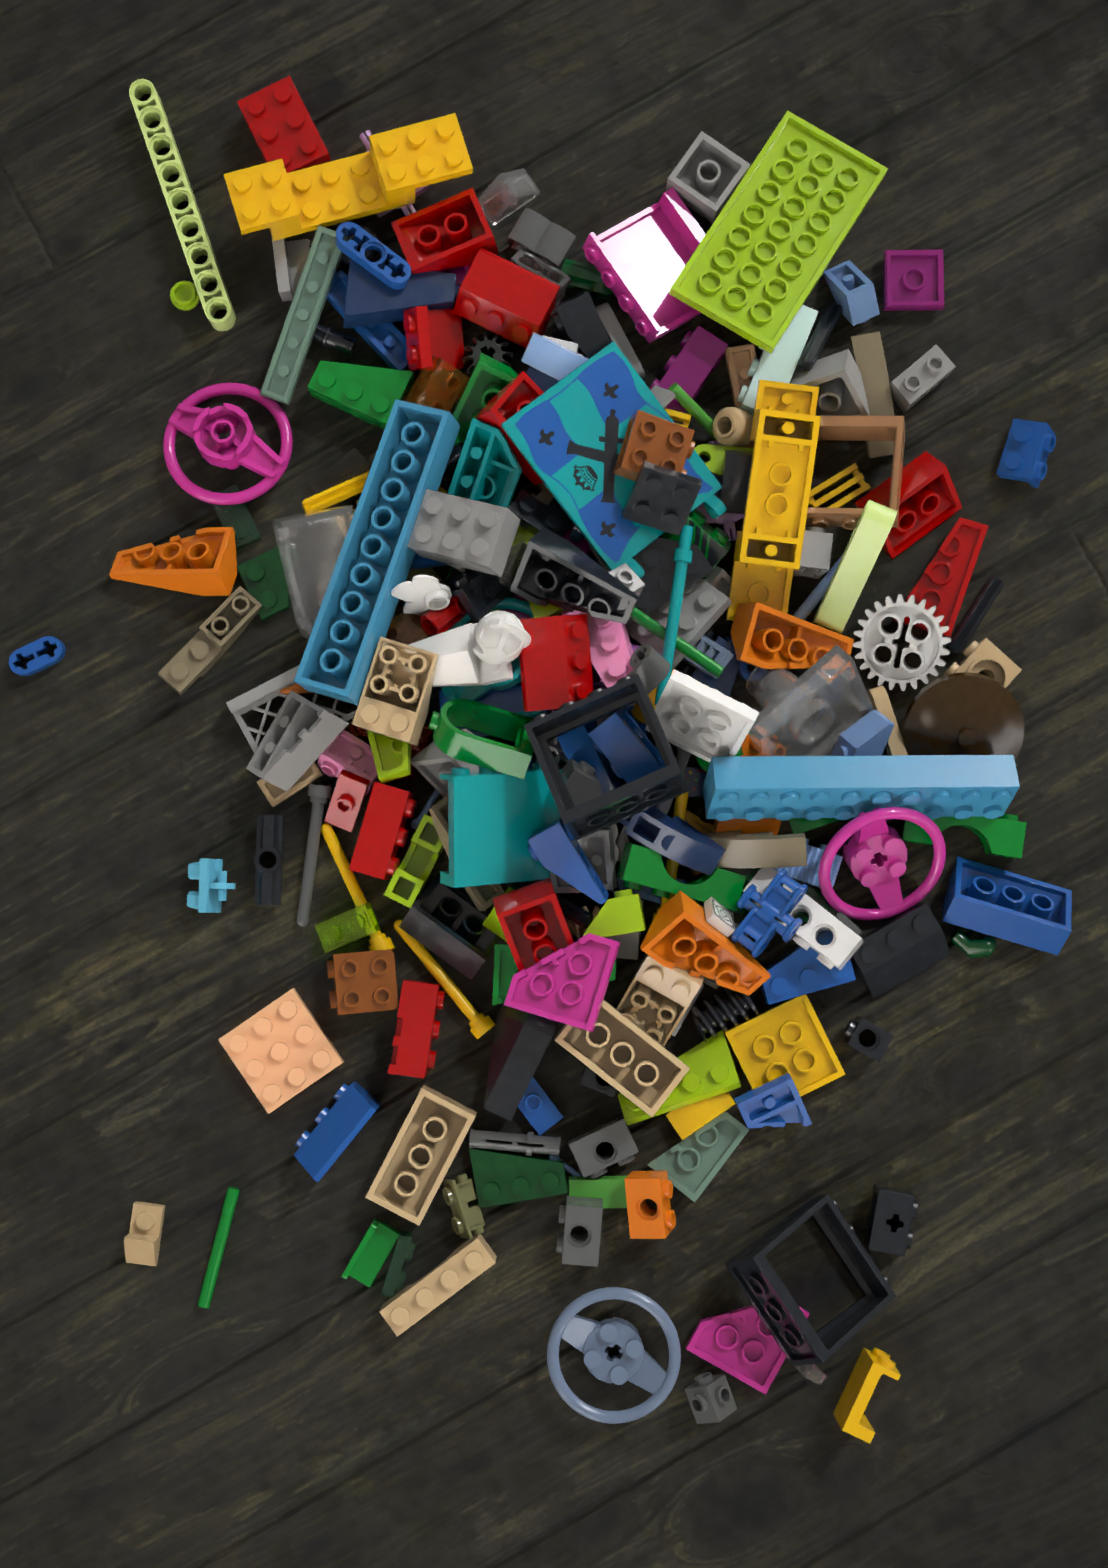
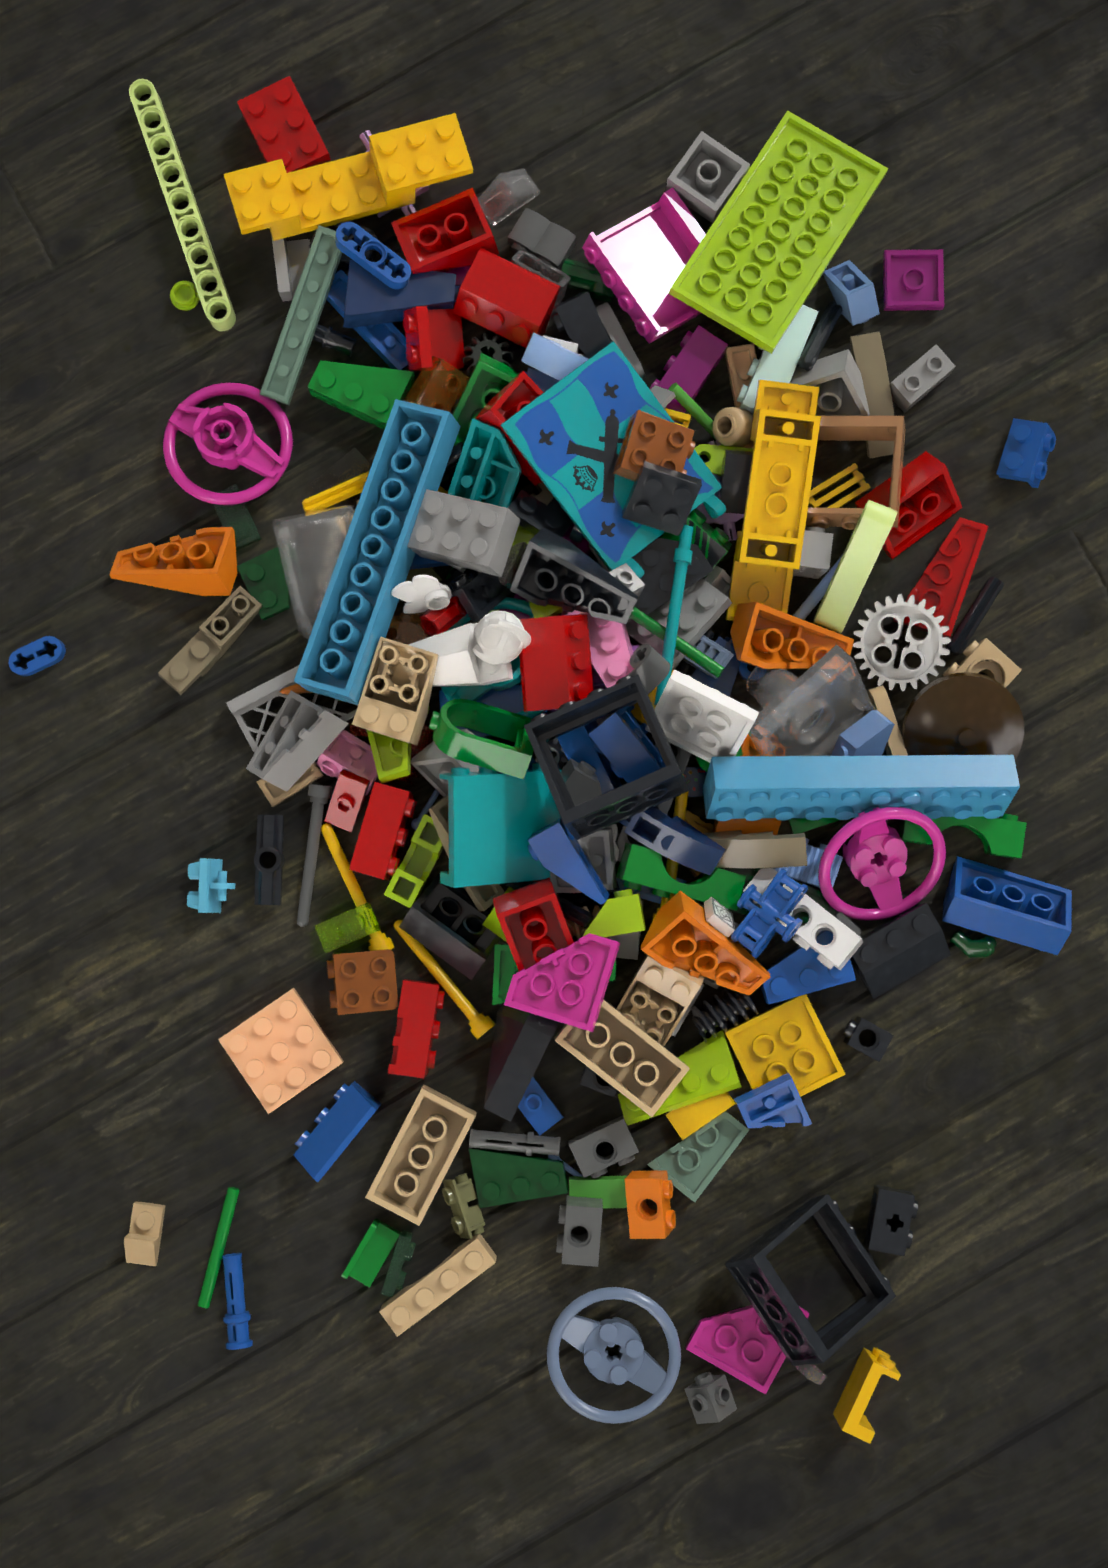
(236, 1315): none -> blue pin

